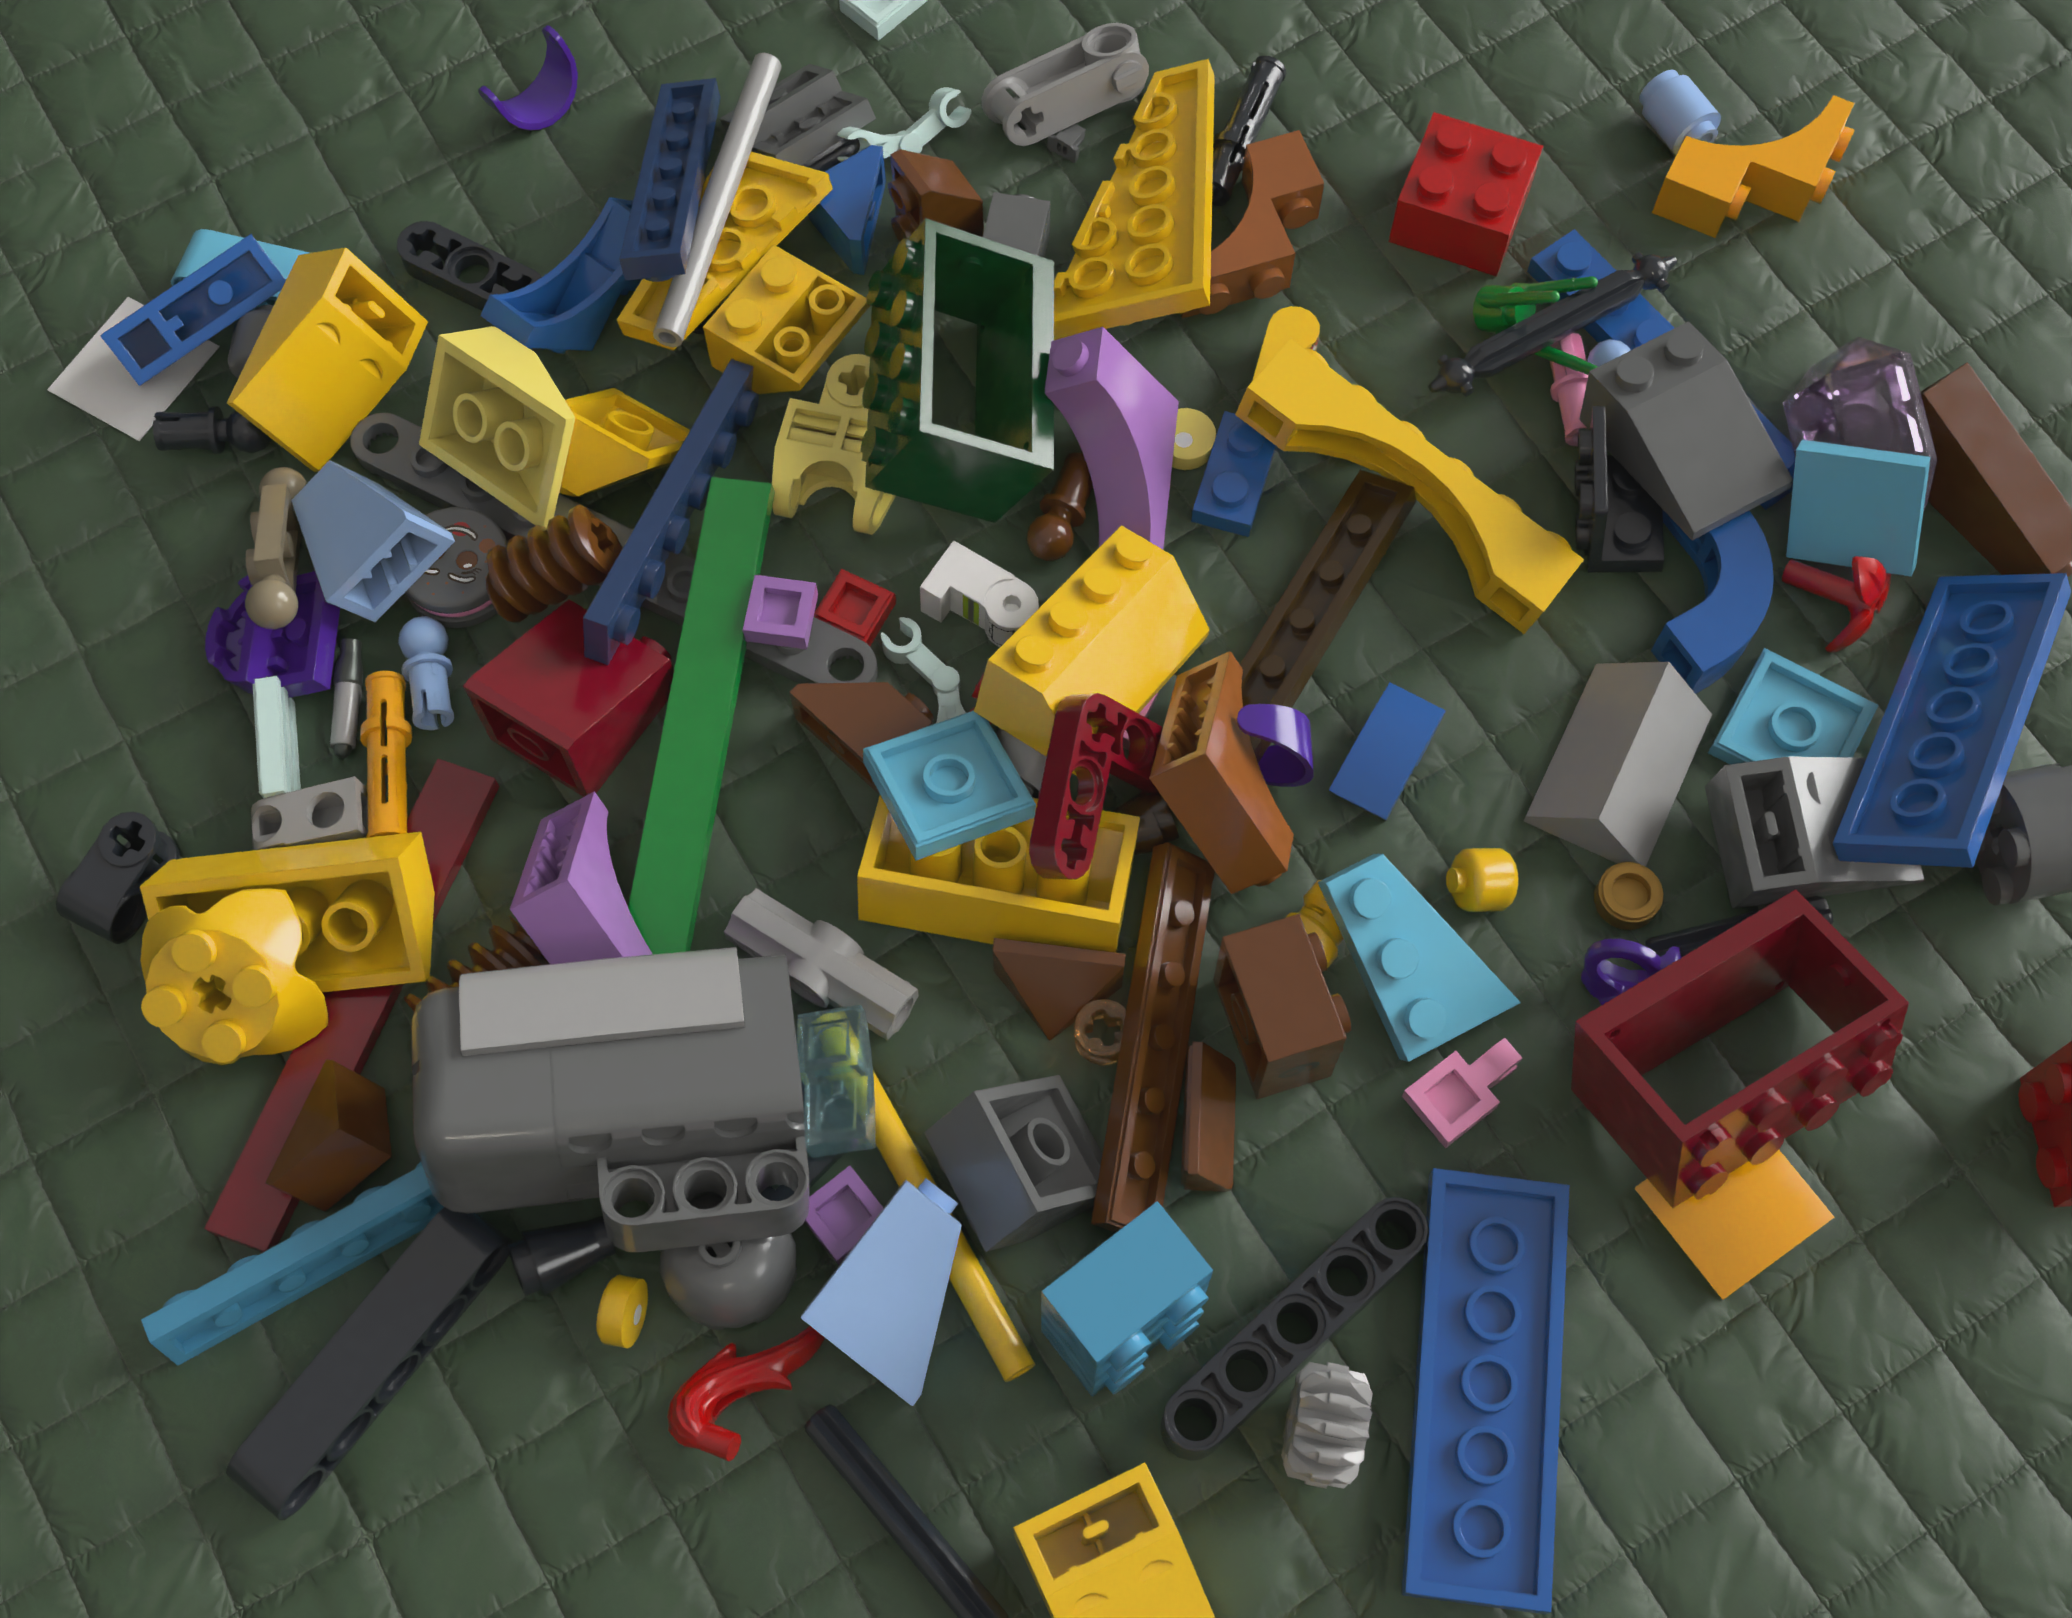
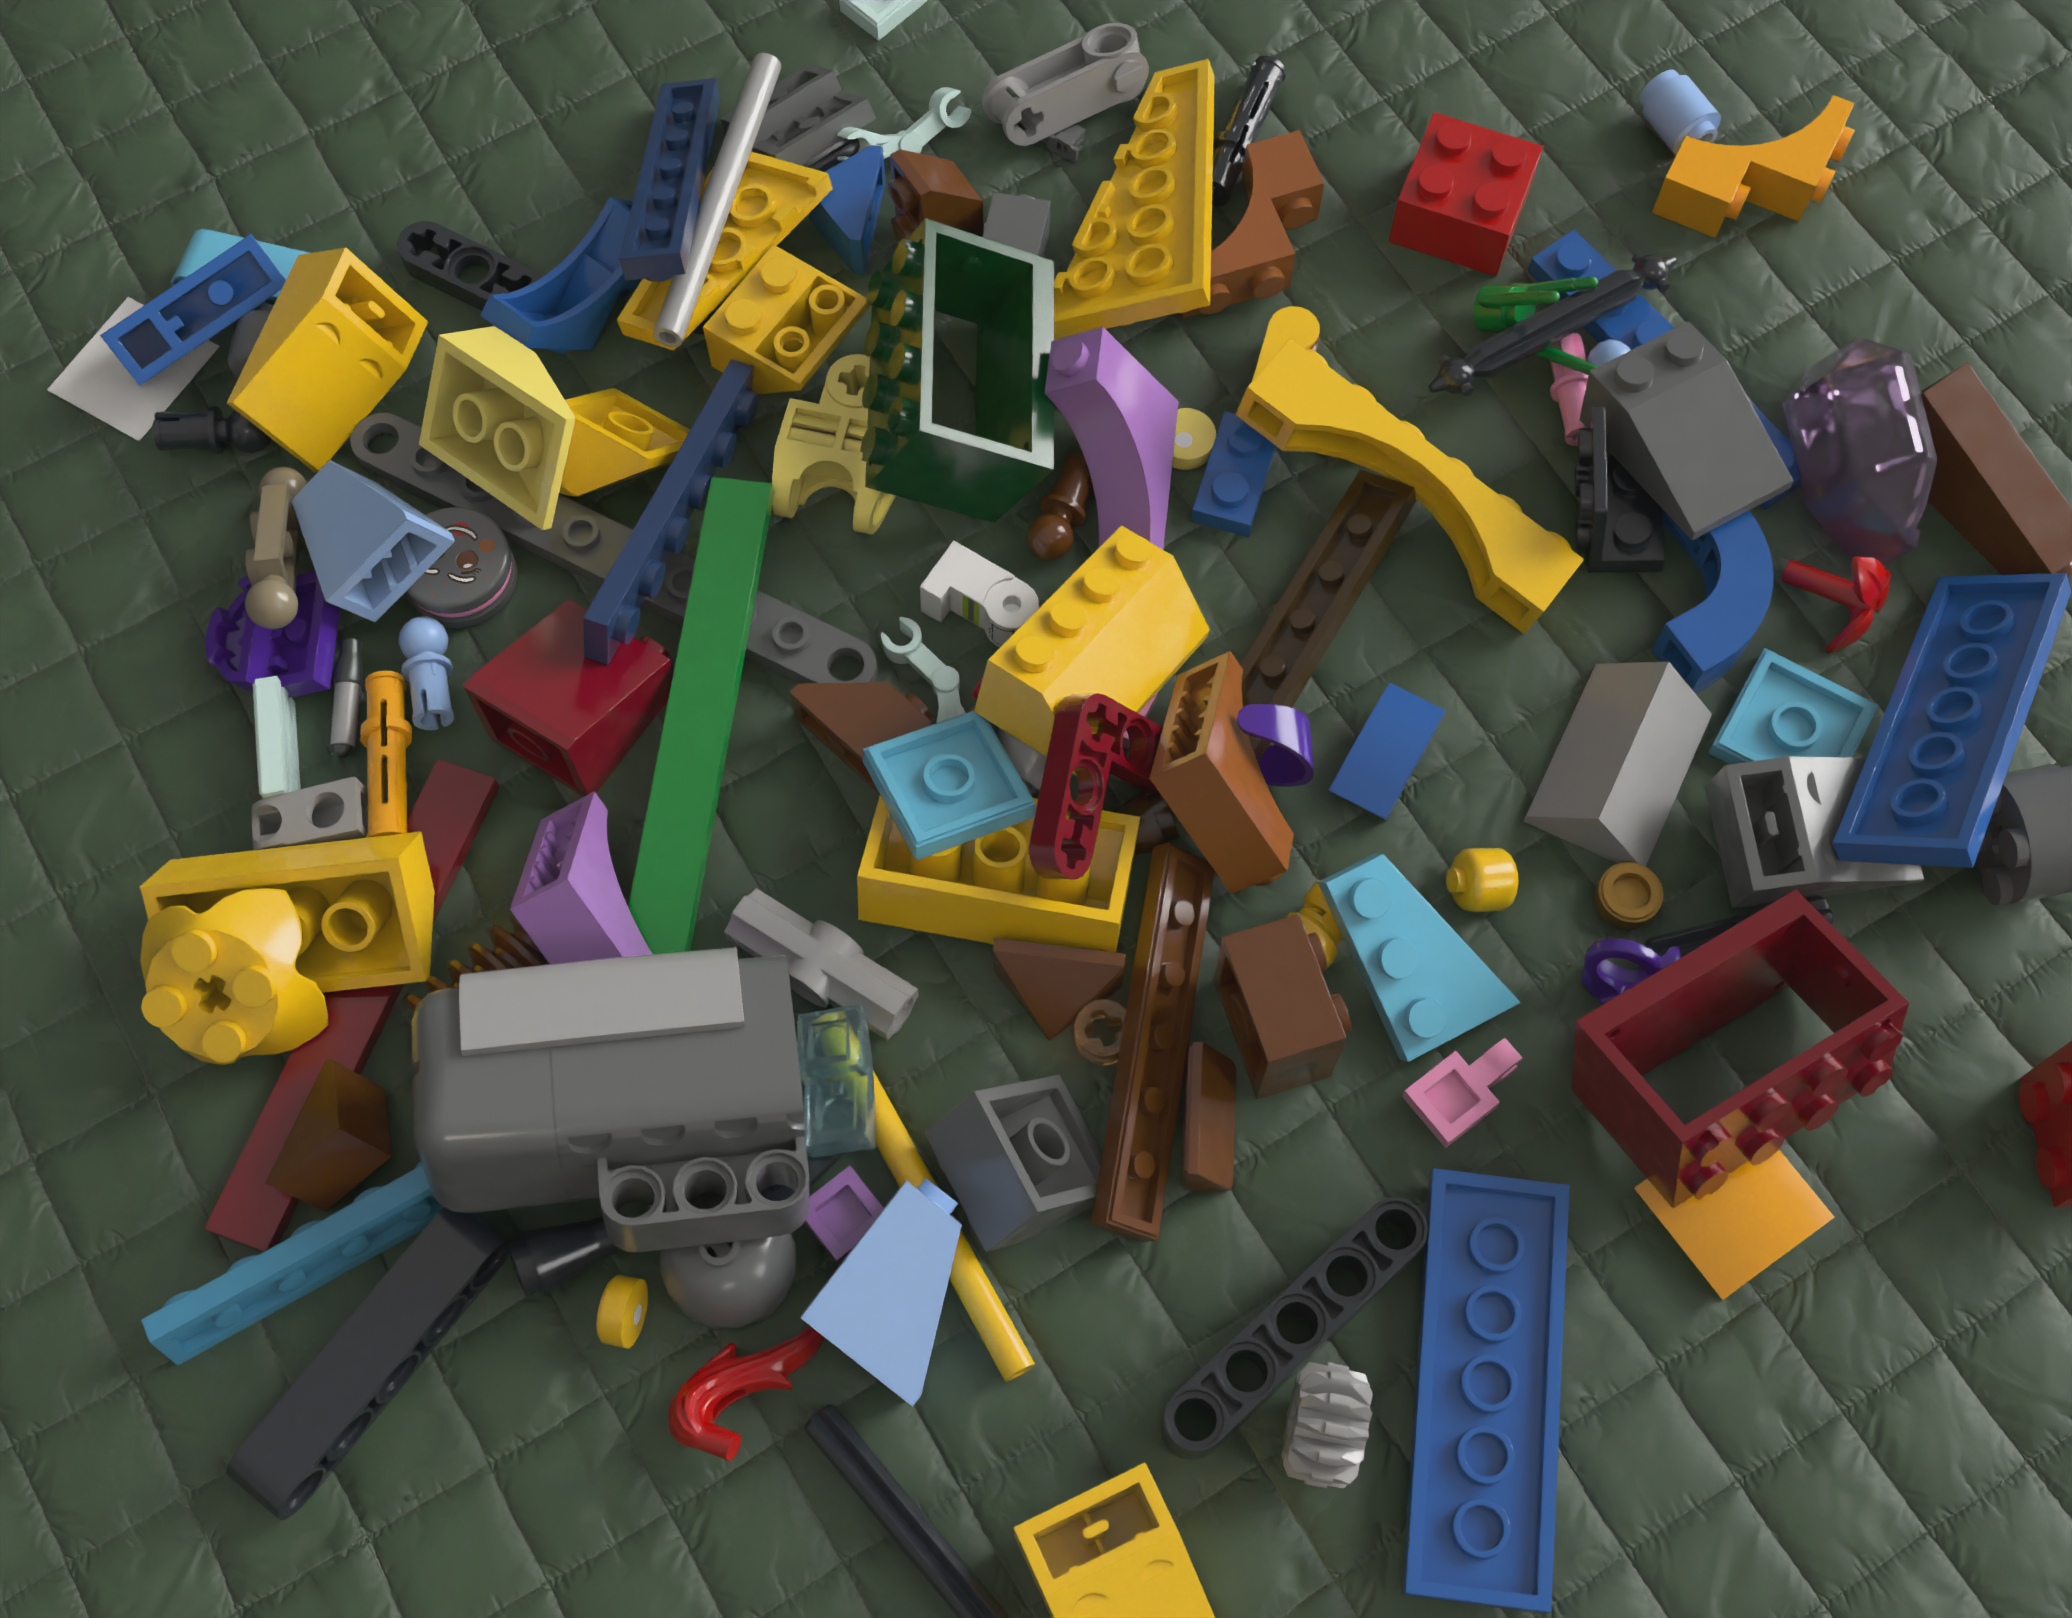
(106, 885): black piece -> none
(547, 95): dark purple helmet -> none
(550, 564): reddish brown piece -> none
(780, 612): medium lavender plate -> none
(856, 606): red tile -> none
(1125, 1301): dark azure brick -> none
(1857, 505): medium azure tile -> none

